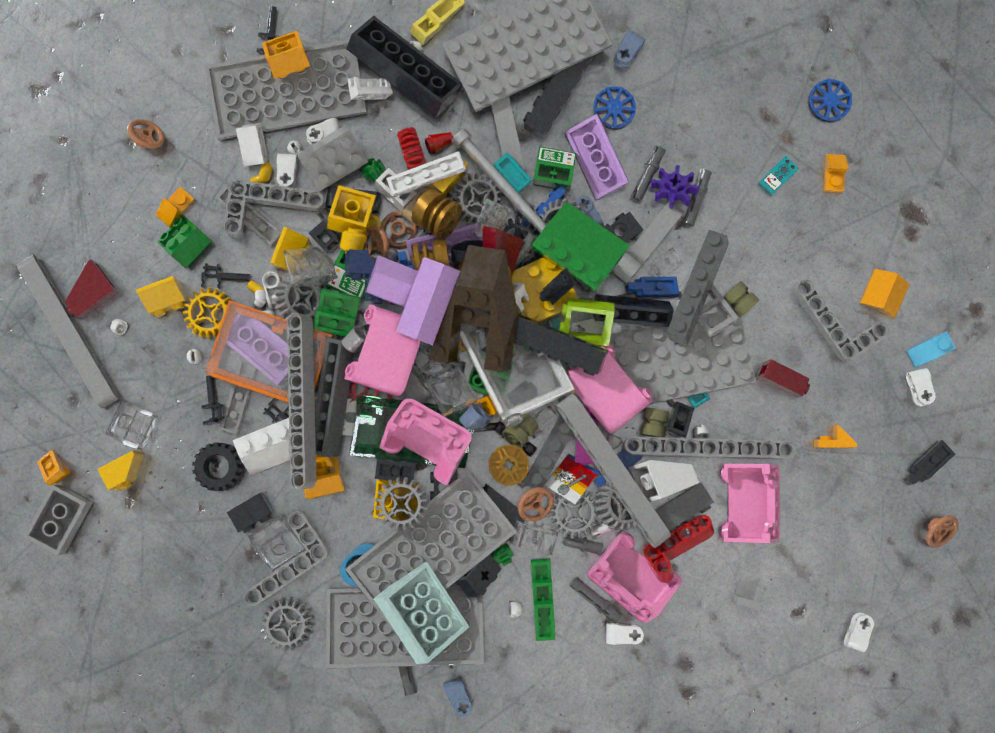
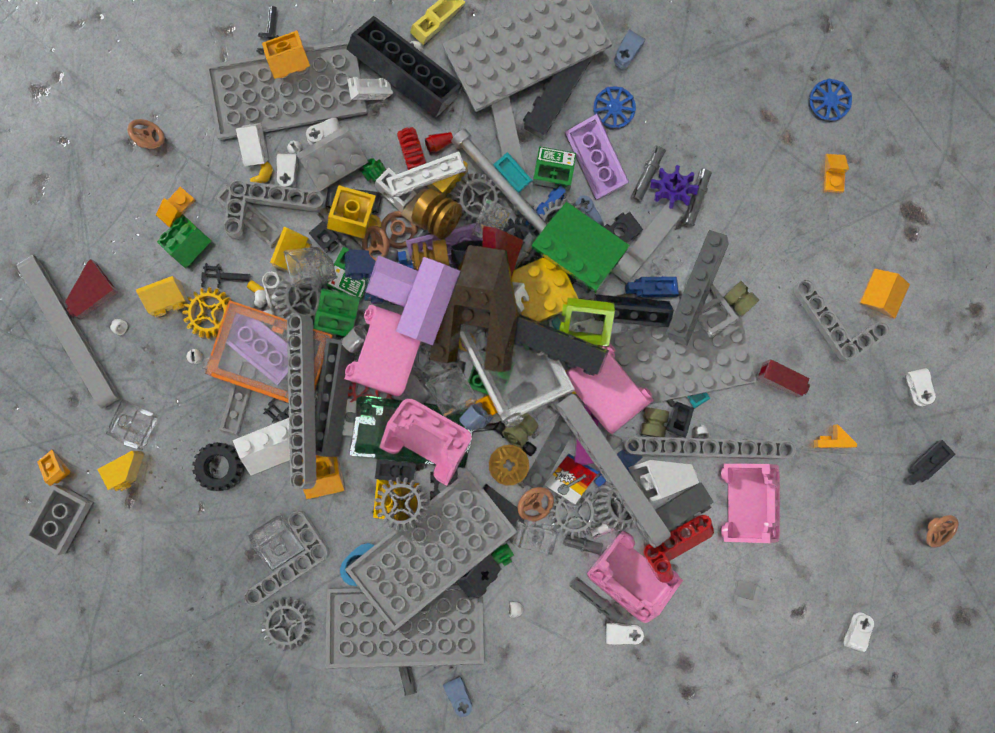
(212, 403): black piece -> none
(250, 512): black brick -> none
(353, 239): yellow head -> none
(421, 613): light aqua slope -> none
(543, 599): green slope -> none
(558, 287): black hinge -> none
(778, 175): teal tile -> none
(931, 349): medium azure slope -> none

